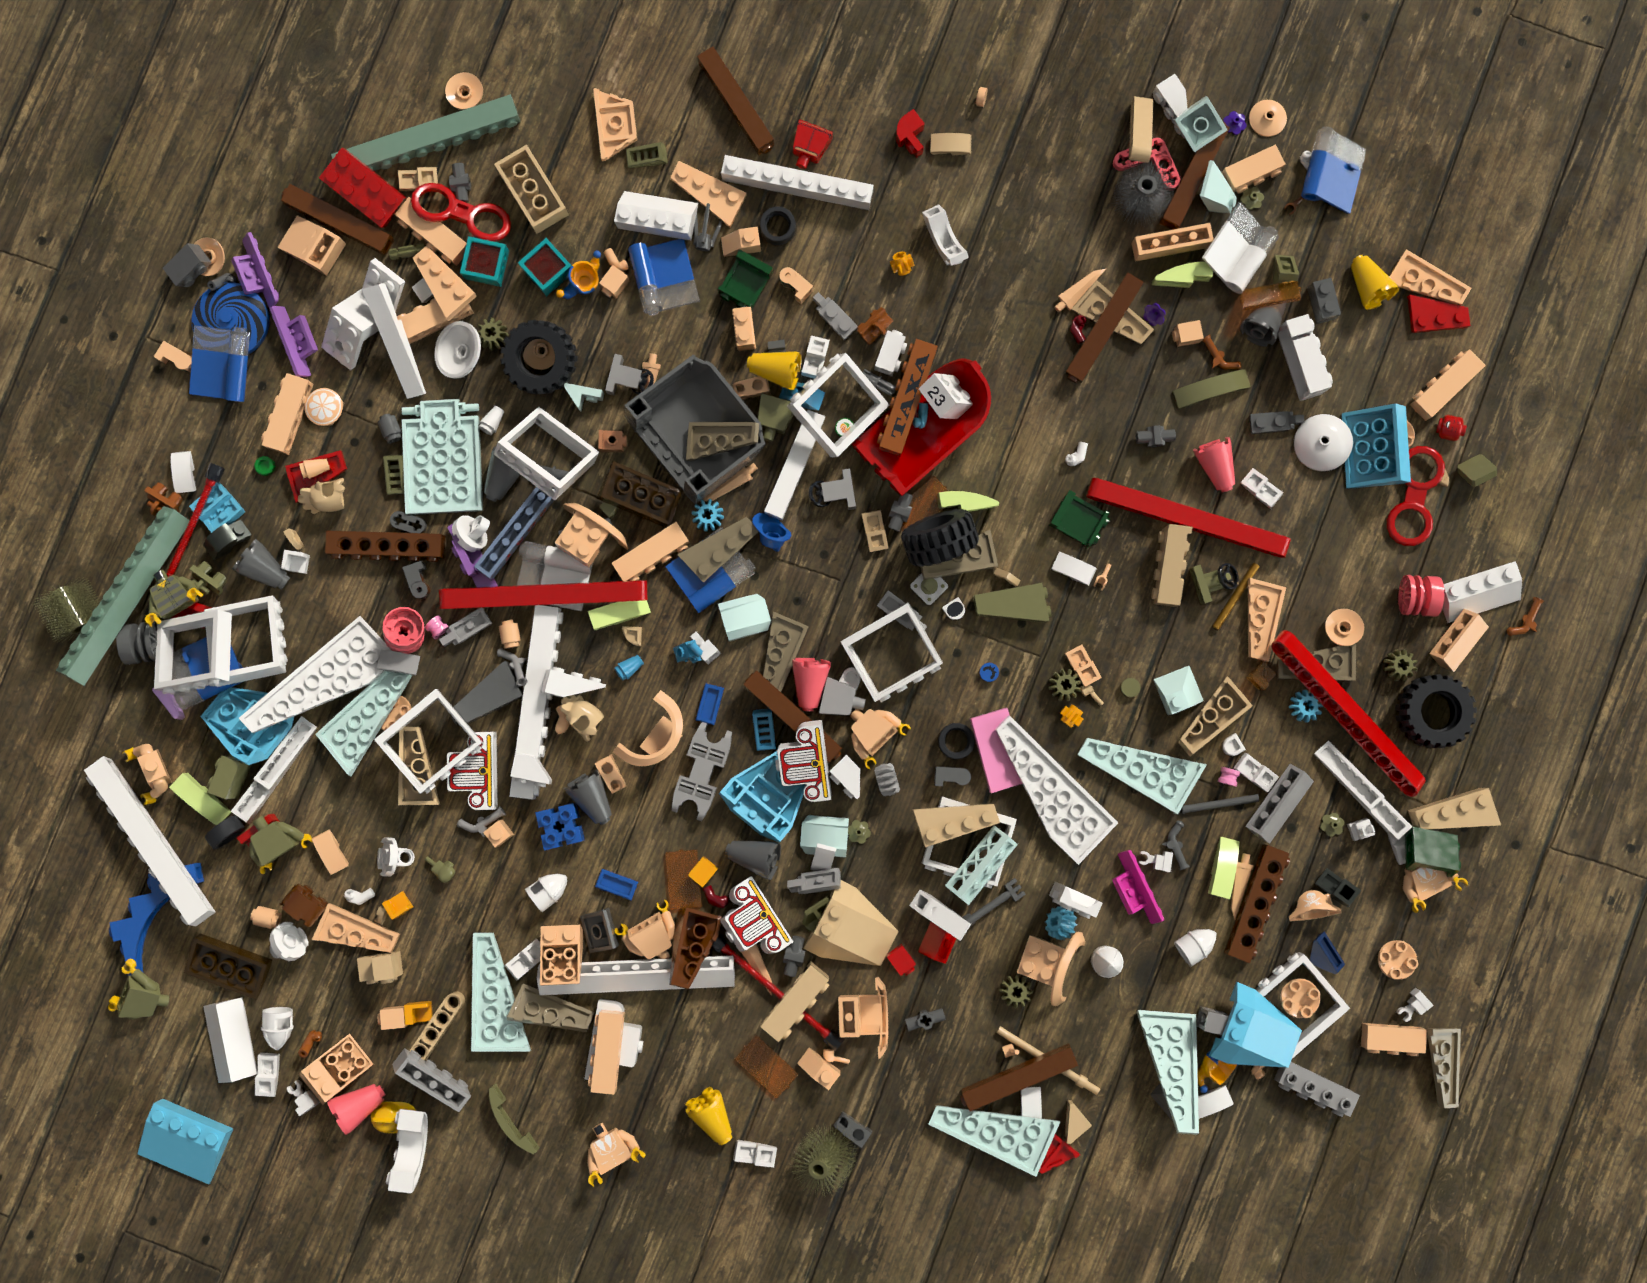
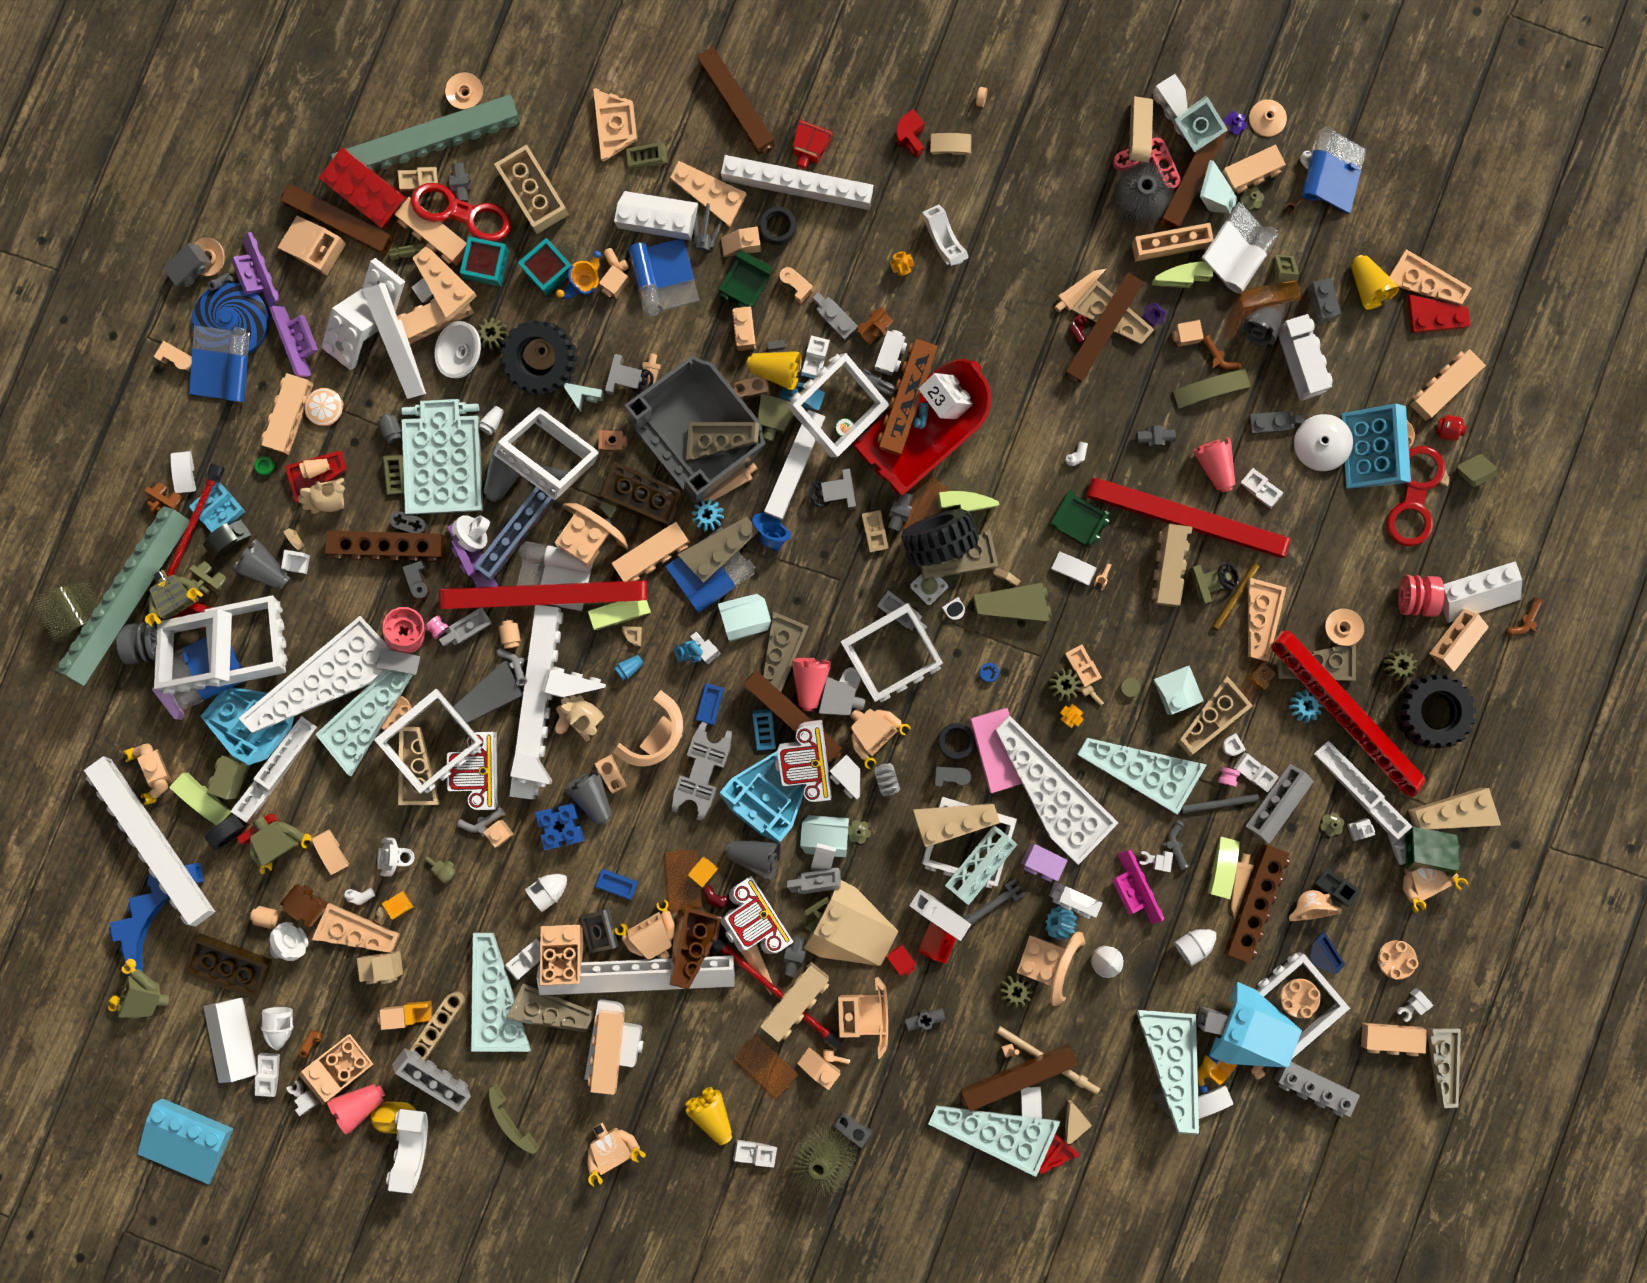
(1043, 861): none -> lavender brick

